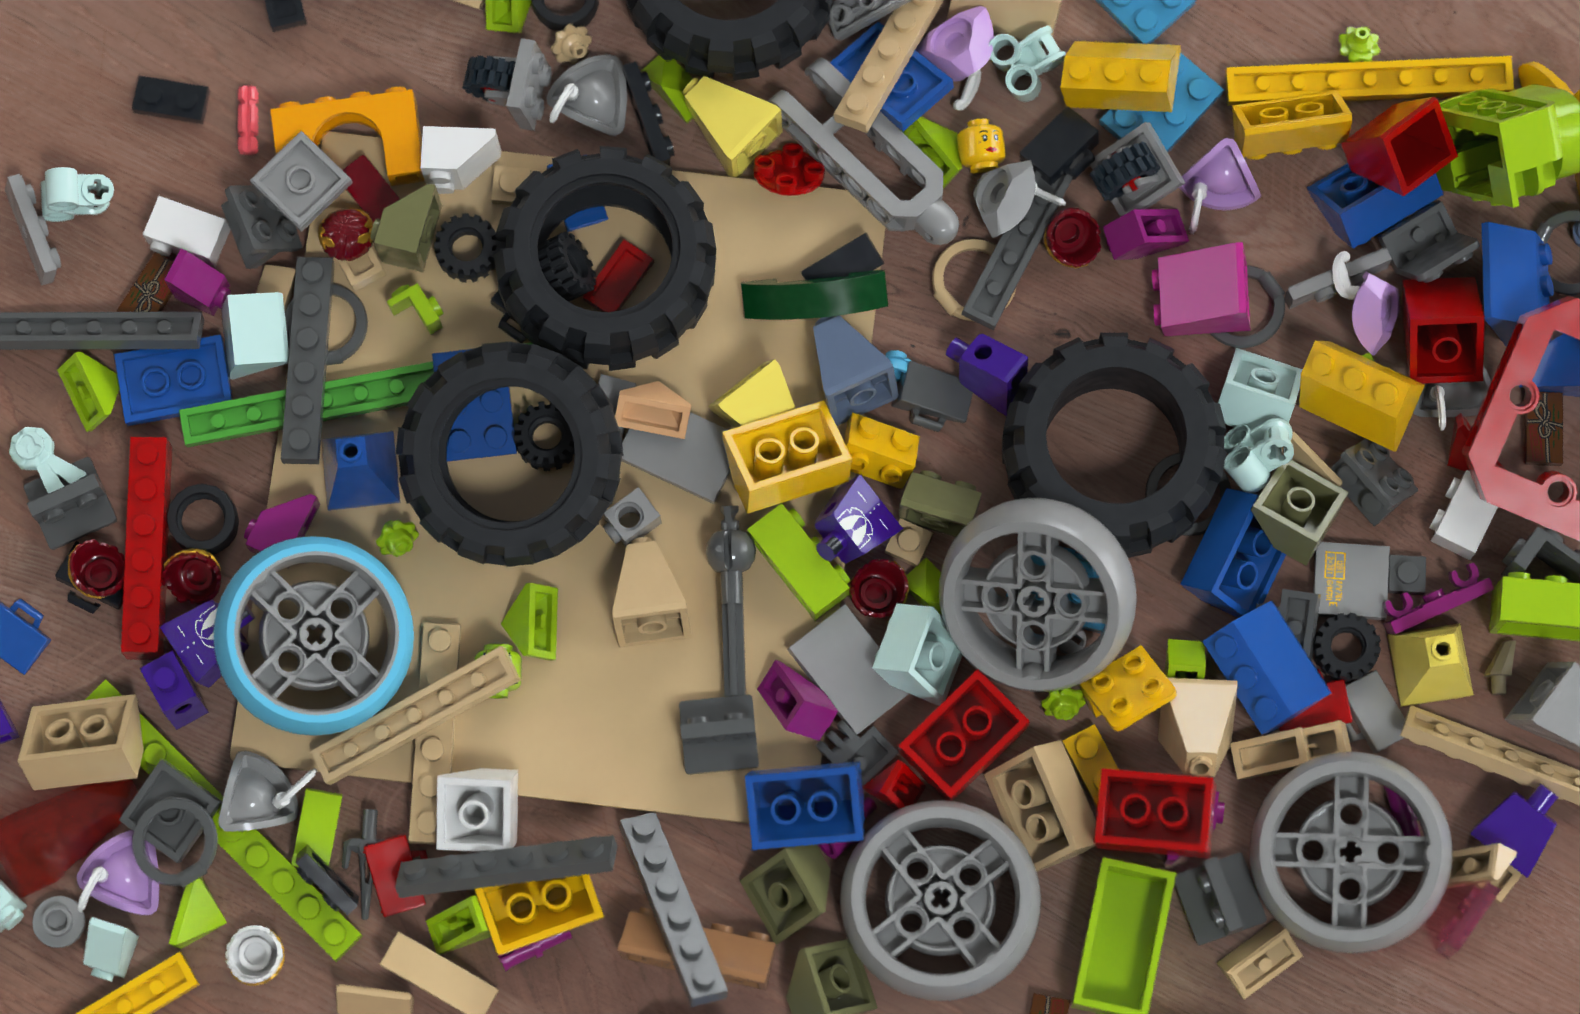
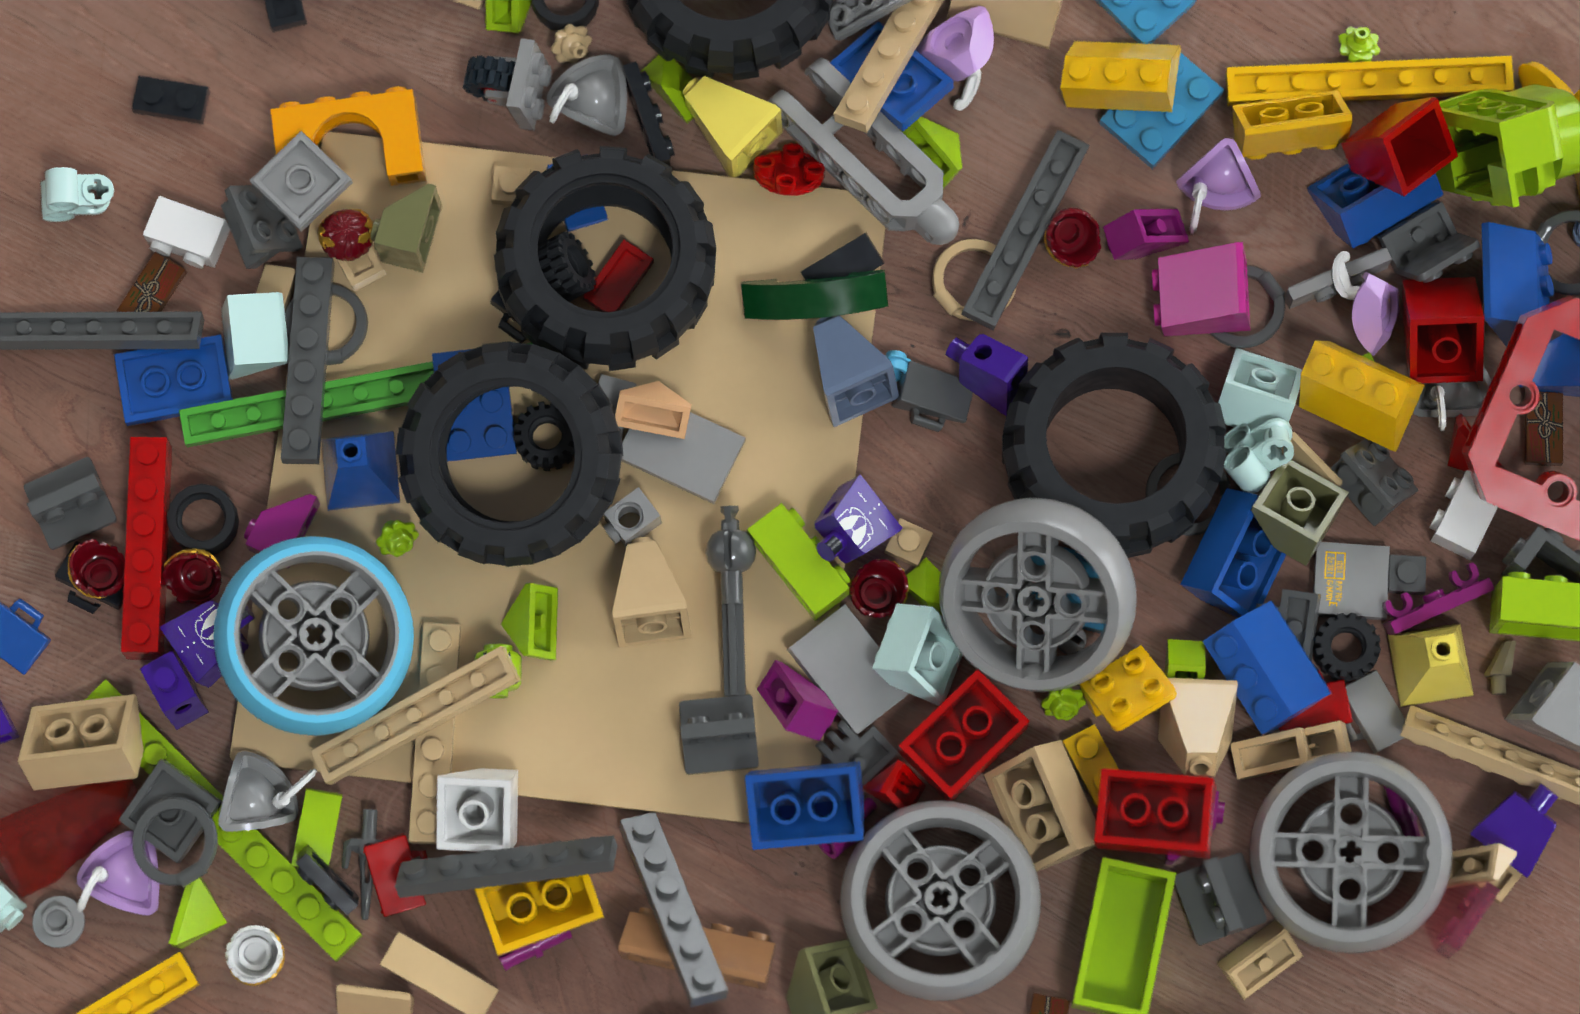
(33, 228): light grey tile -> none
(35, 451): light aqua piece -> none
(90, 387): lime slope -> none
(109, 949): light aqua slope -> none
(197, 283): magenta slope -> none
(247, 120): coral axle -> none
(369, 188): dark red tile -> none
(426, 308): lime bracket -> none
(457, 155): white slope -> none
(457, 228): black tyre -> none
(458, 926): lime slope -> none
(755, 397): light yellow slope -> none
(786, 456): yellow slope -> none
(789, 890): olive slope -> none
(880, 450): yellow bracket -> none
(938, 503): olive slope -> none
(981, 146): yellow head -> none
(1007, 196): light grey hat -> none
(1027, 60): light aqua piece -> none
(1060, 145): black piece -> none
(1135, 171): plate -> none

